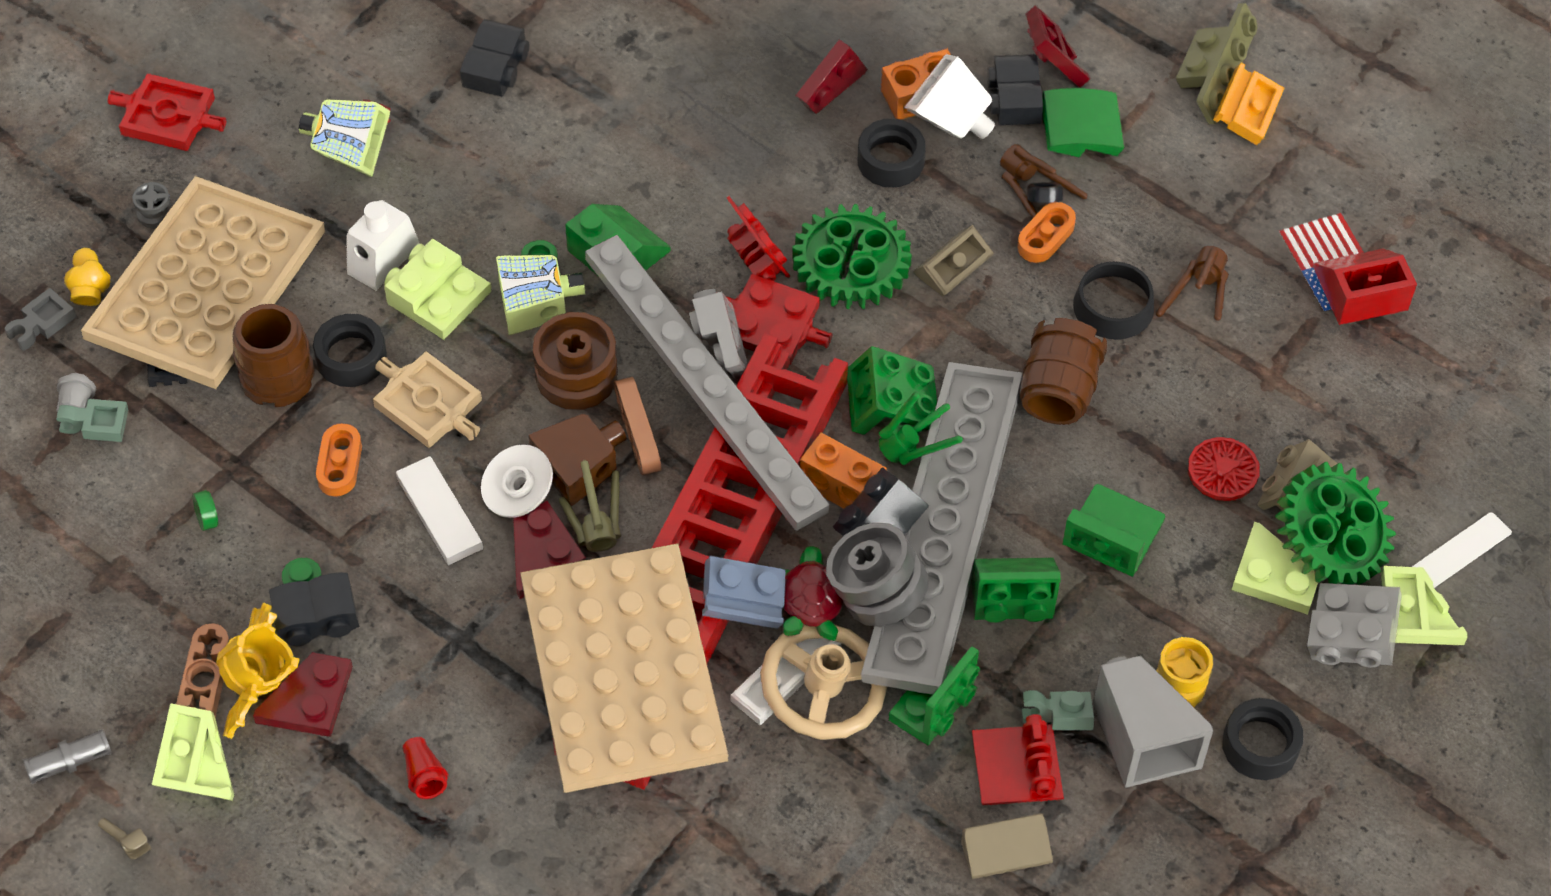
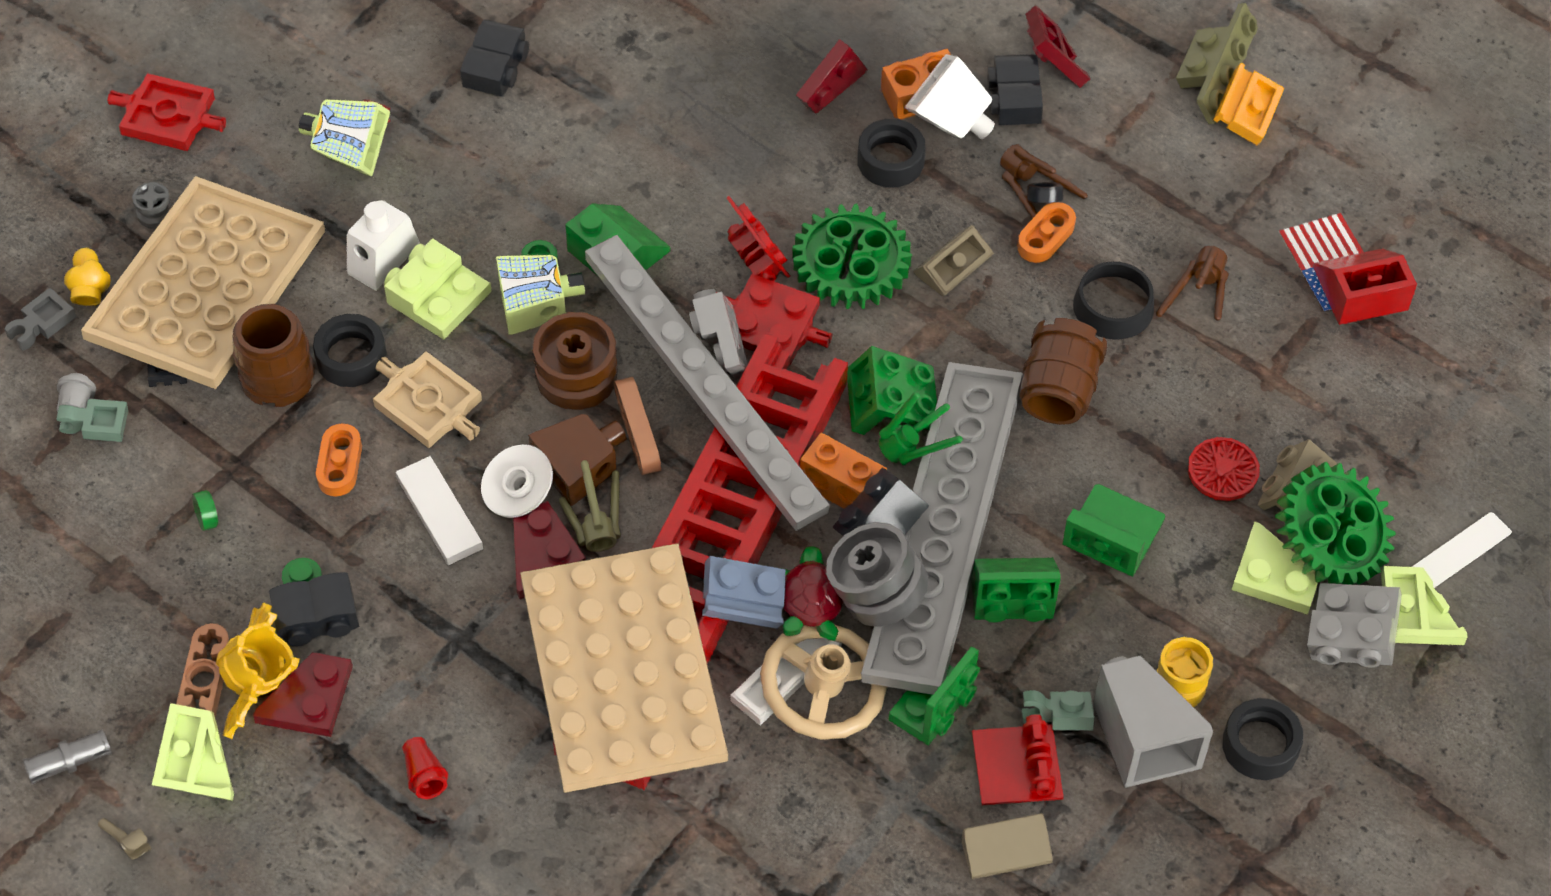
(1081, 121): green slope -> none

